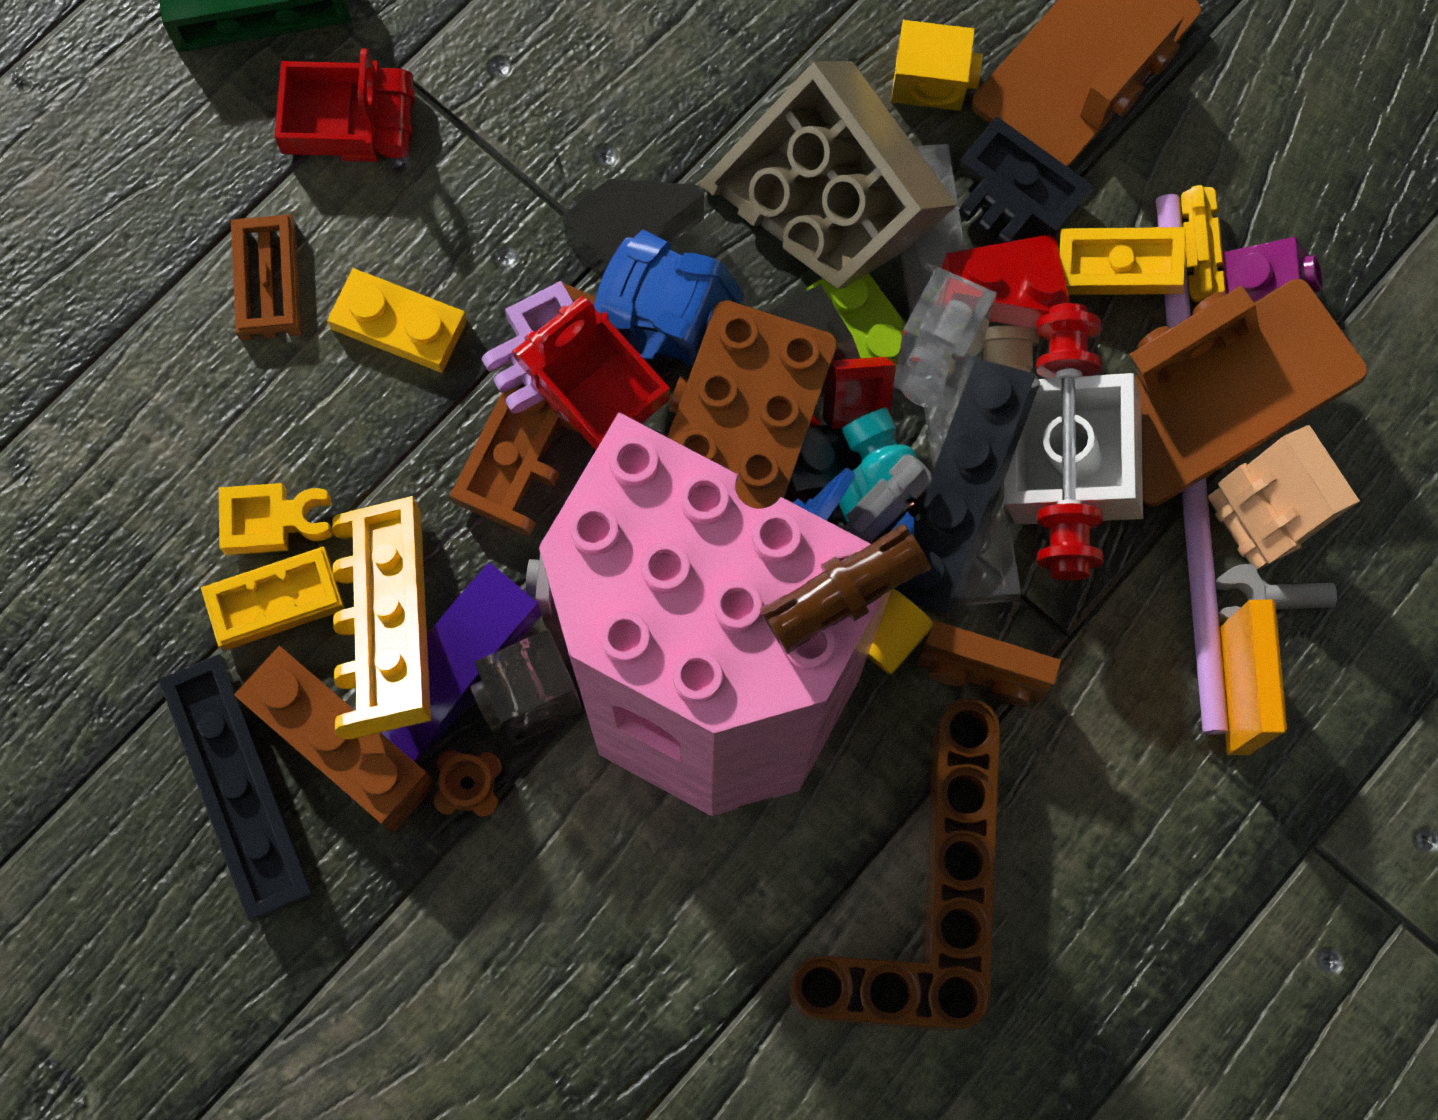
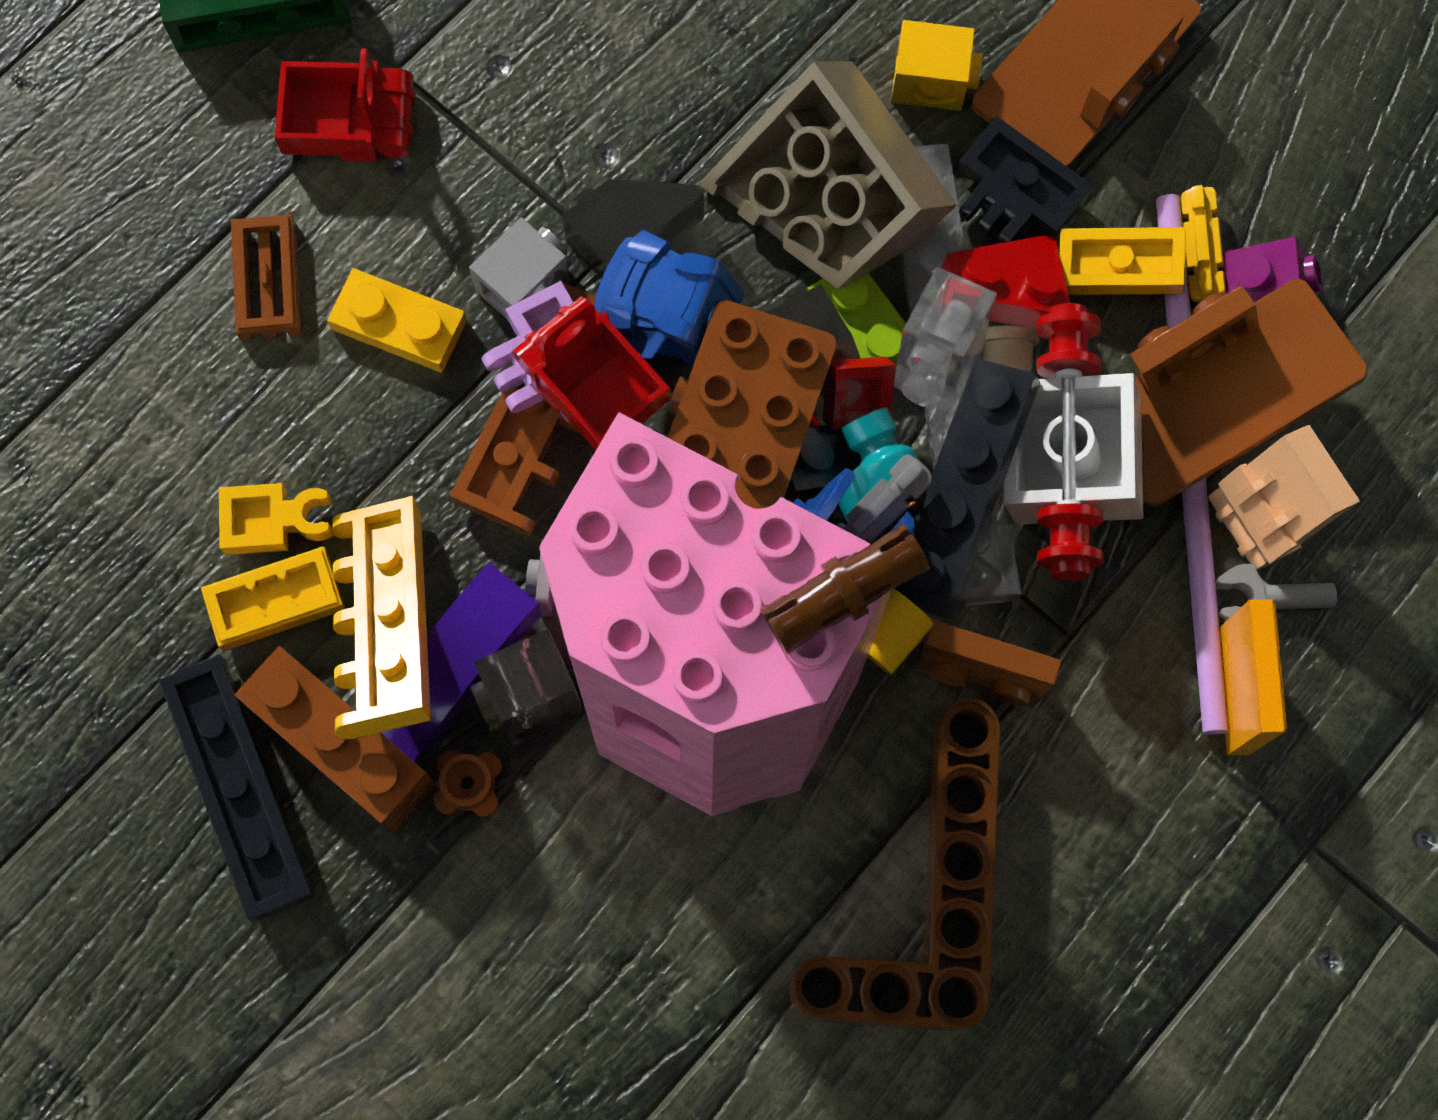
(519, 266): none -> light grey brick

